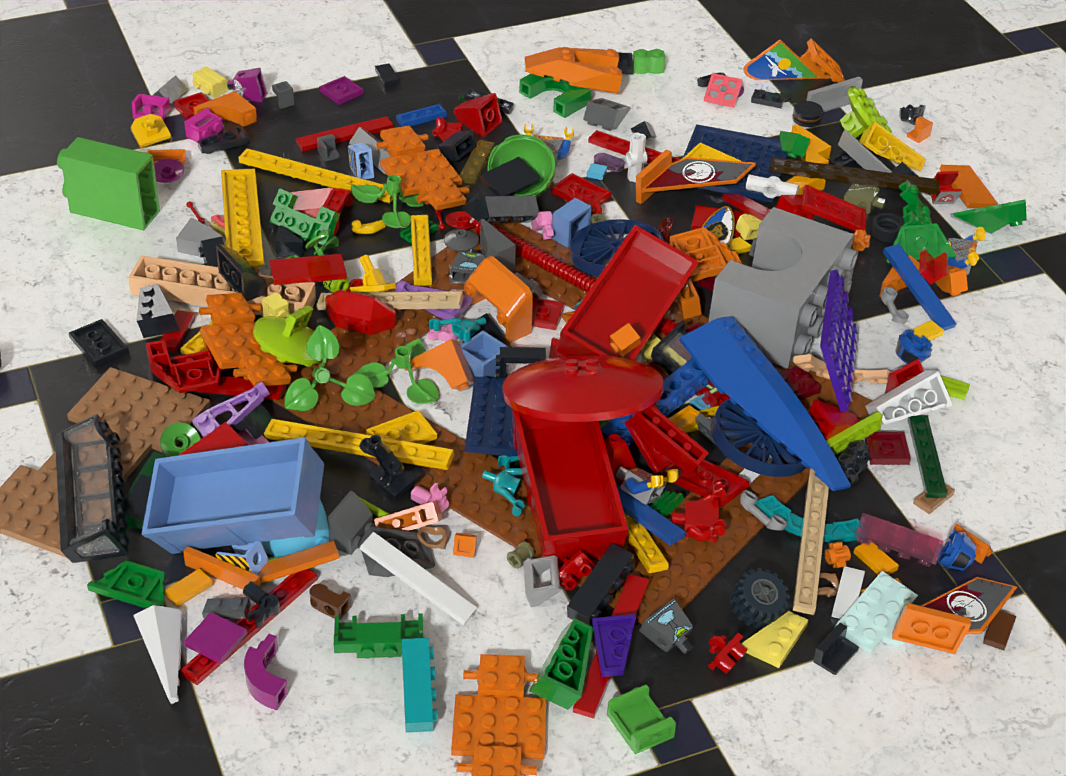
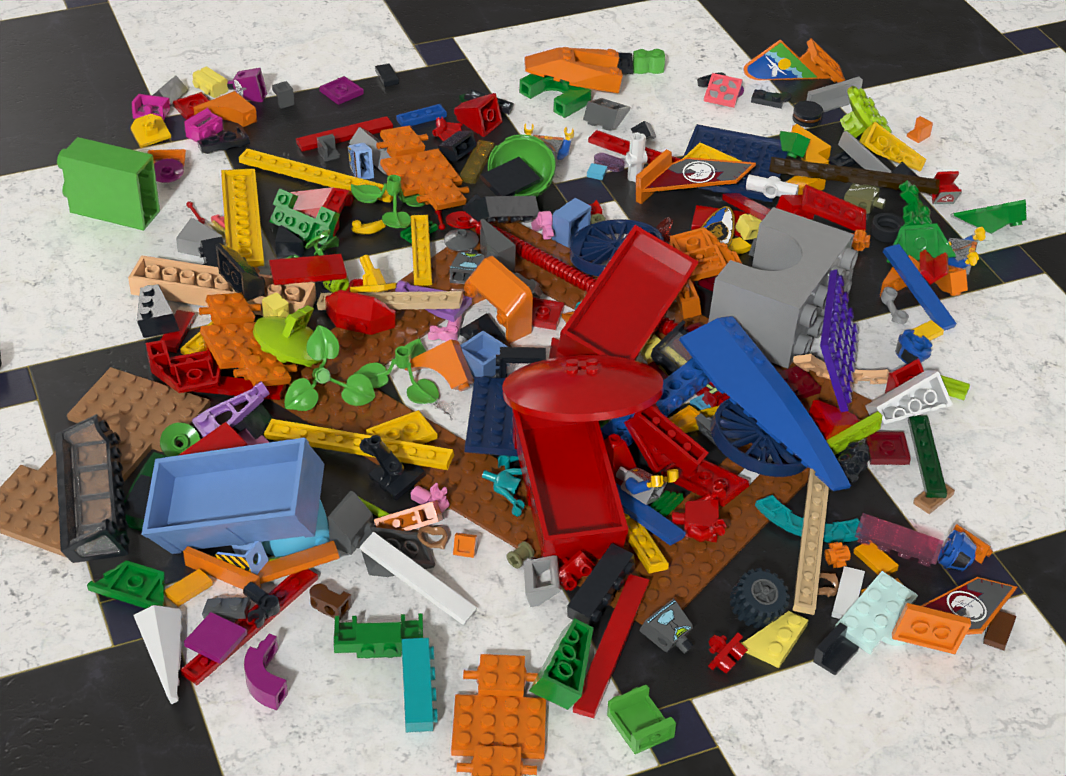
(98, 343): black tile -> none
(460, 327): teal piece -> none
(579, 188): red tile -> none
(613, 642): dark purple wing -> none
(624, 340): orange brick -> none
(748, 501): light grey bar -> none
(910, 113): black hair -> none
(974, 192): orange tile -> none

